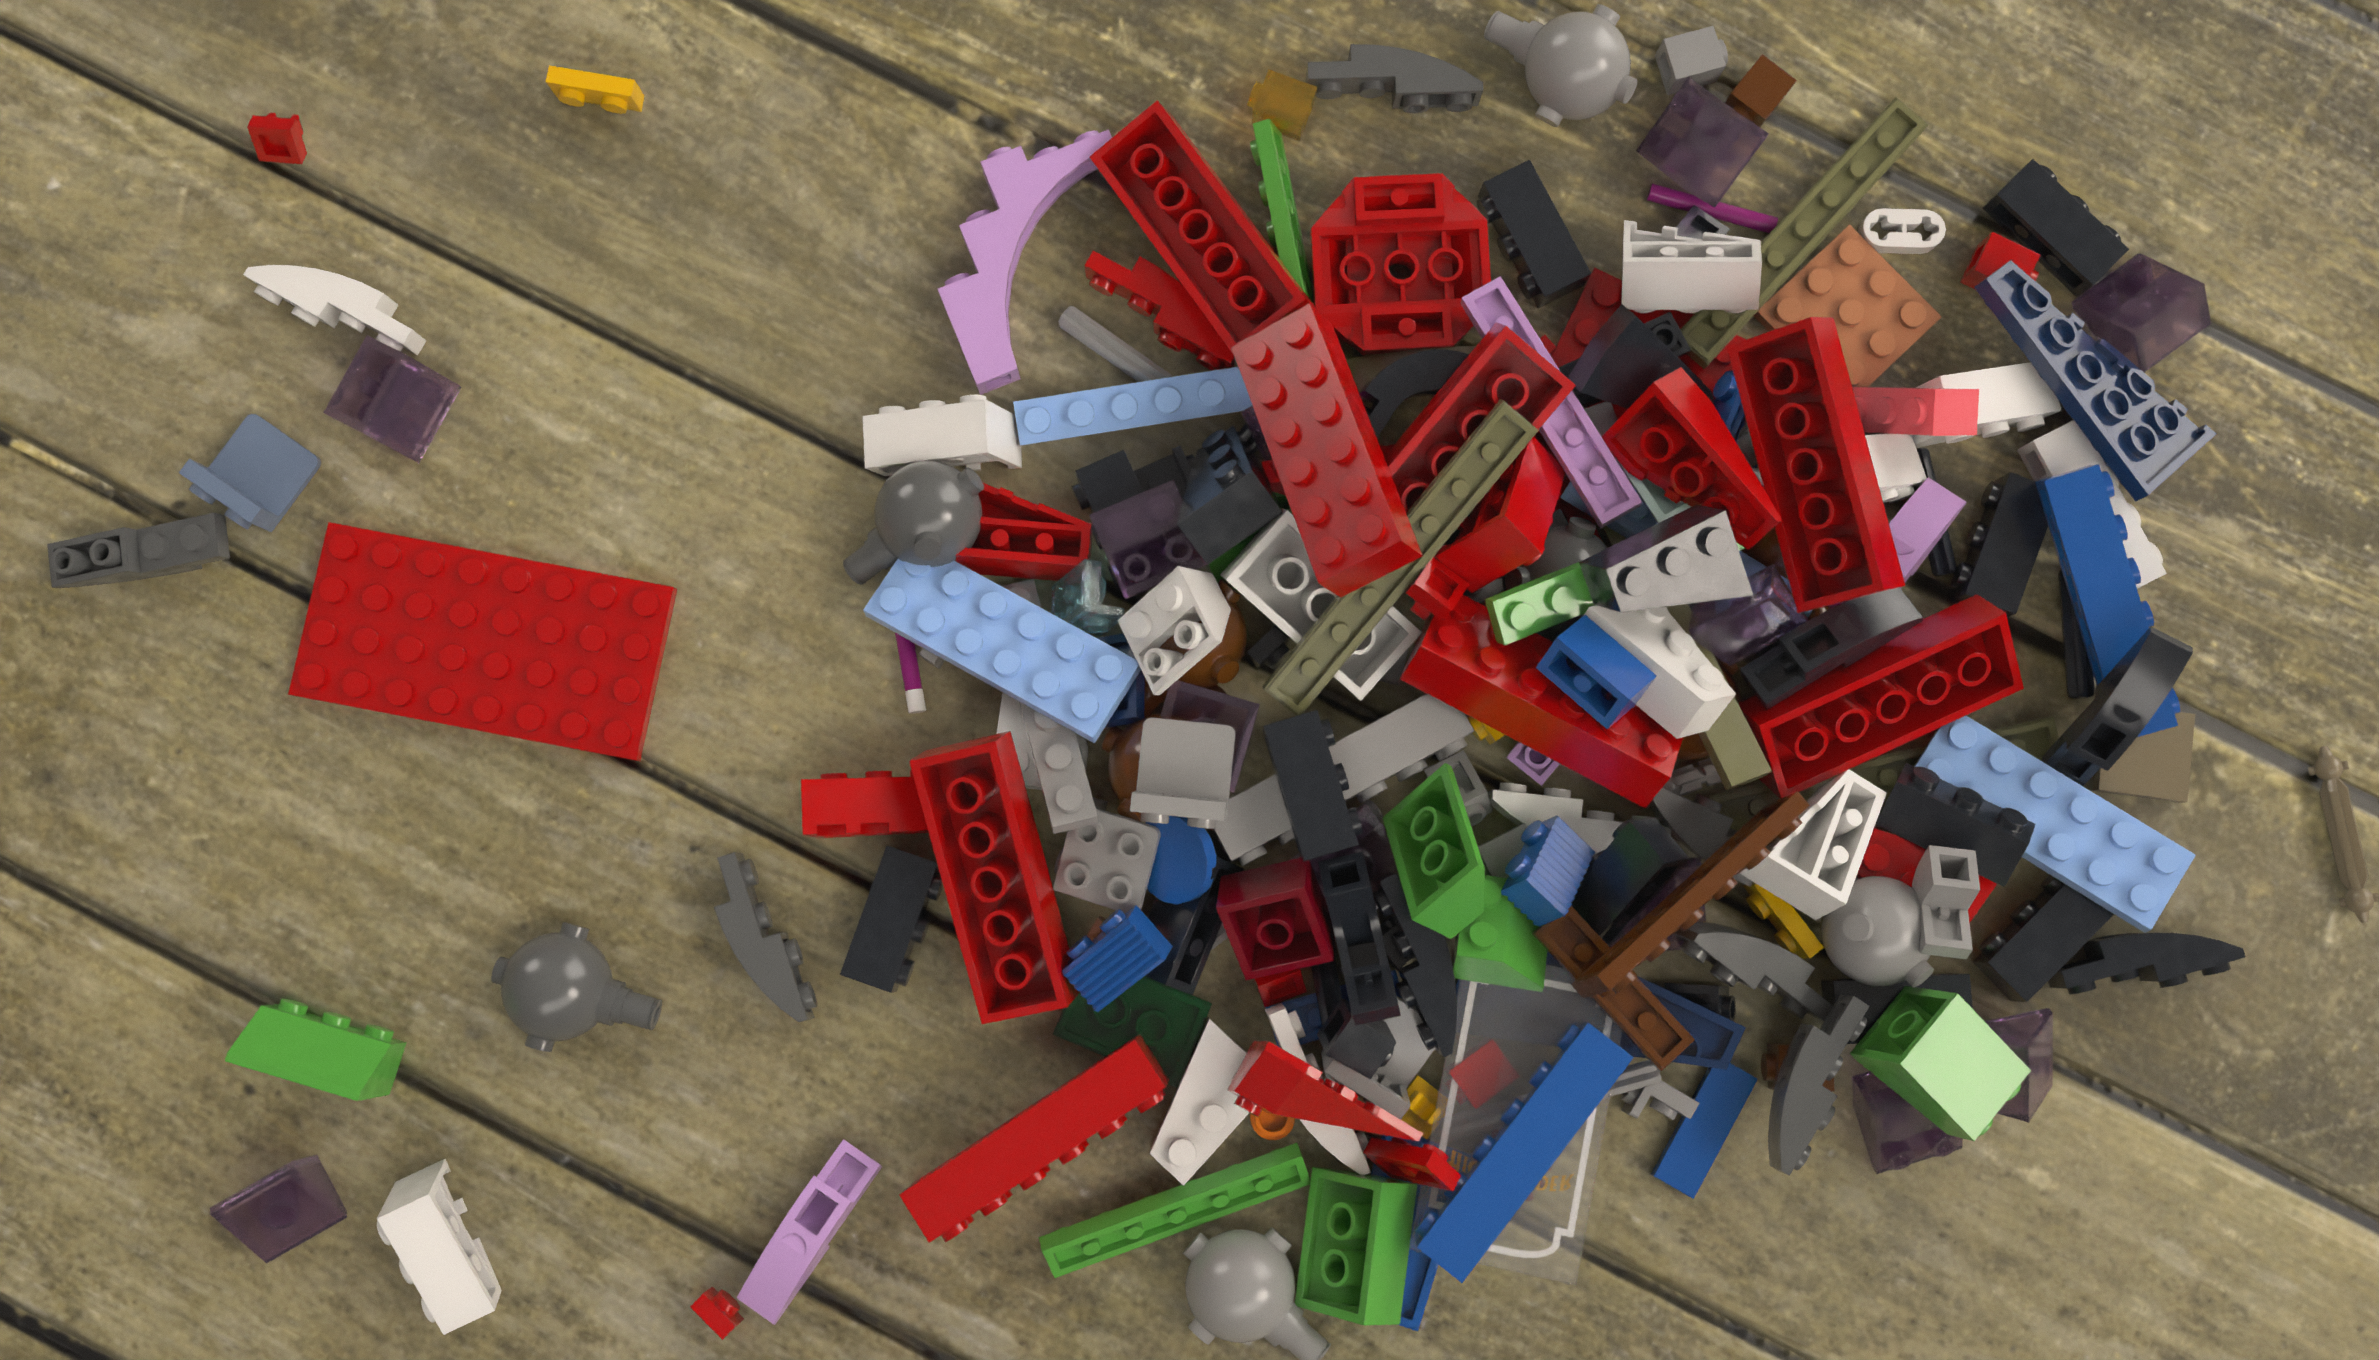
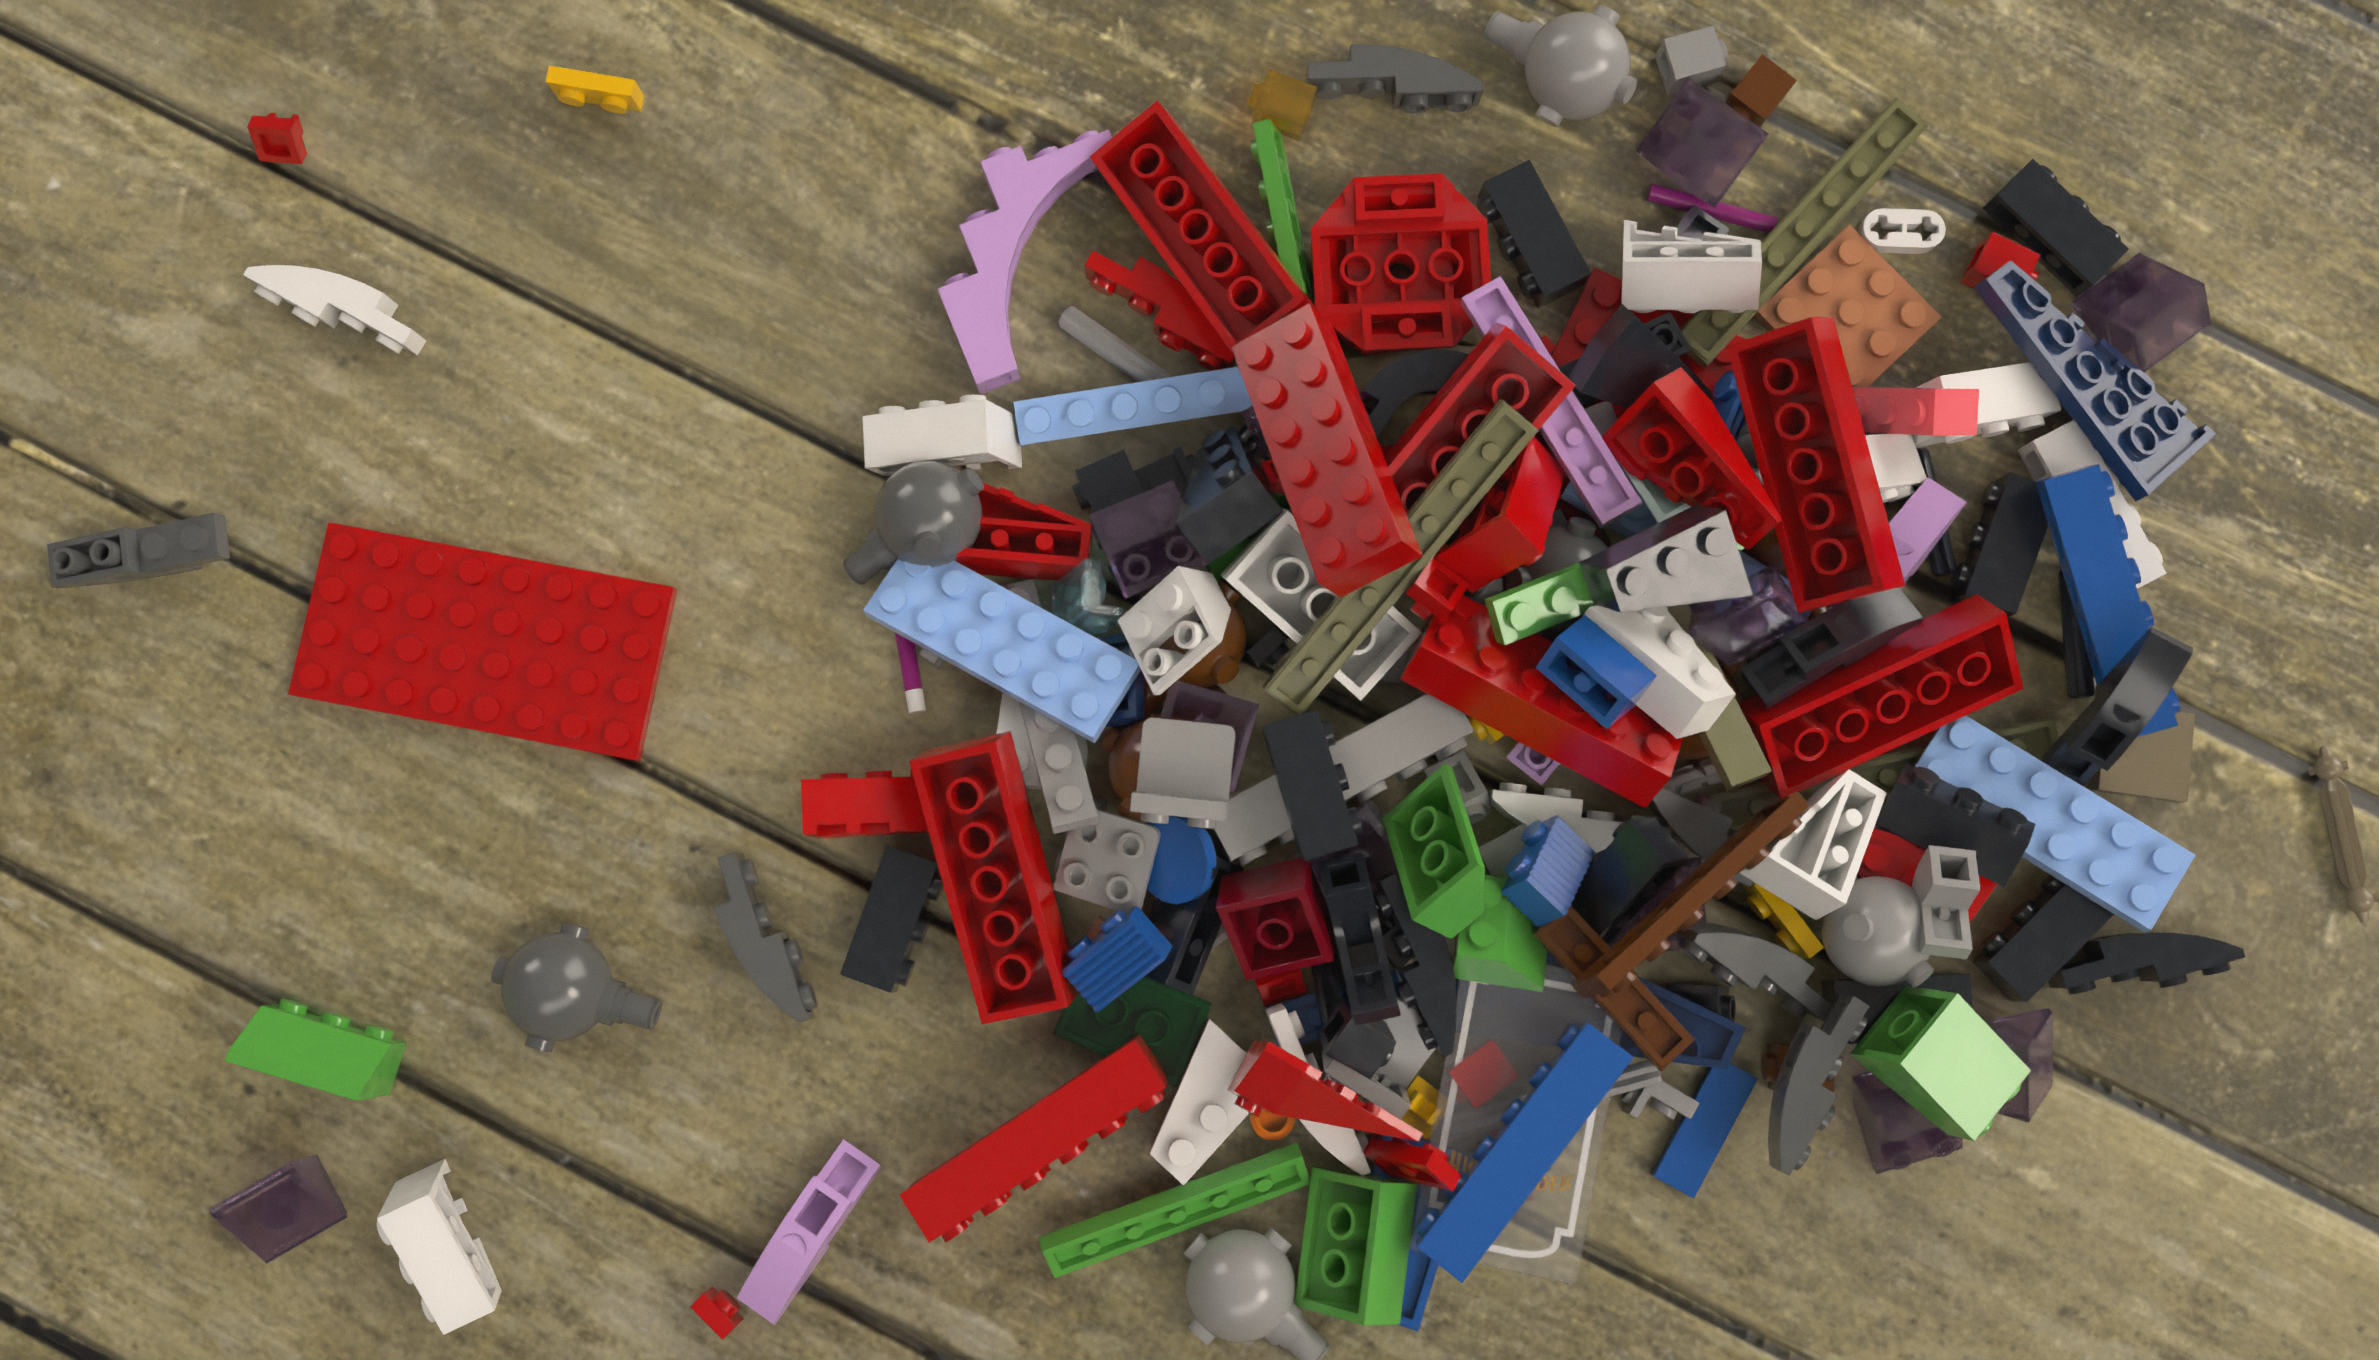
(254, 474): sand blue bracket -> none
(392, 399): clear purple slope -> none

